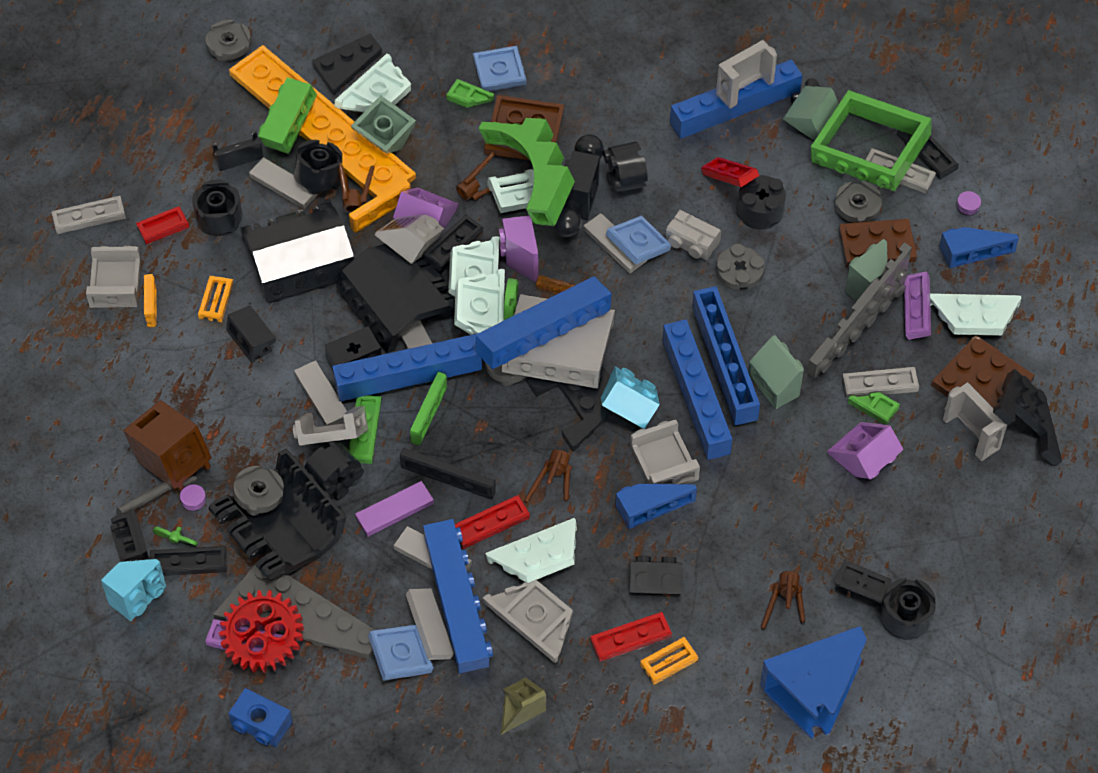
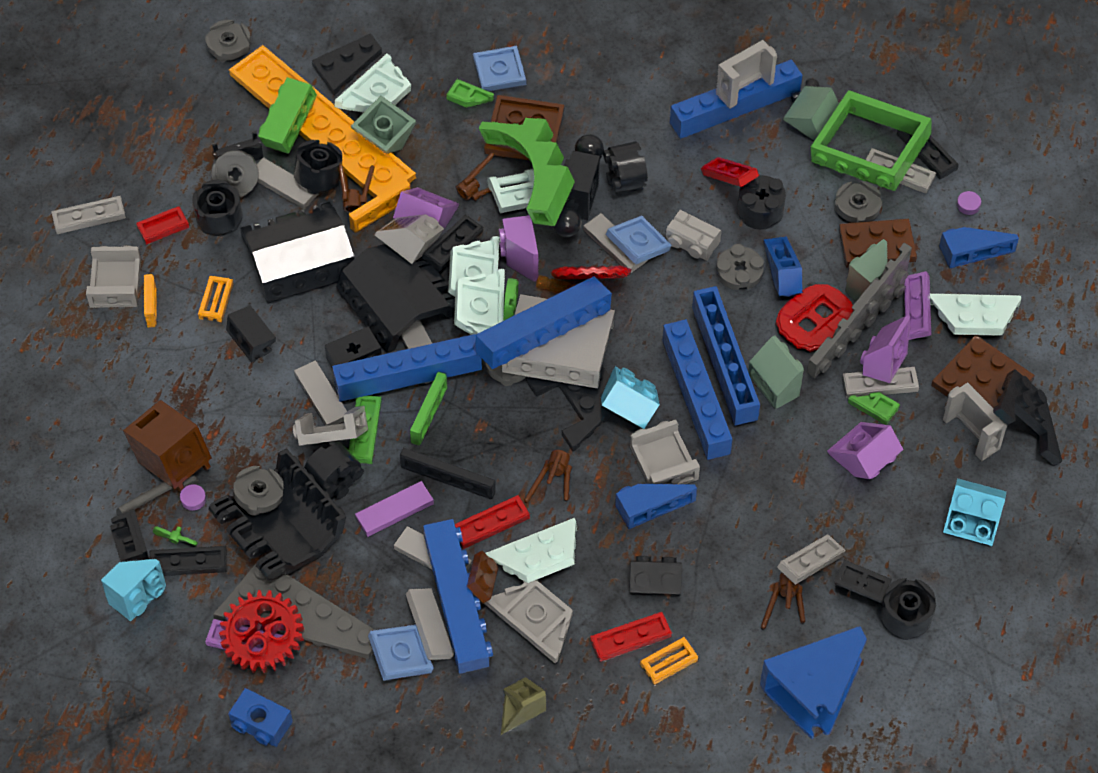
(244, 163): none -> dark grey plate
(482, 576): none -> reddish brown plate
(588, 272): none -> red piece
(784, 266): none -> blue slope
(804, 306): none -> red piece
(811, 559): none -> light grey tile
(887, 351): none -> medium lavender slope
(975, 512): none -> medium azure slope

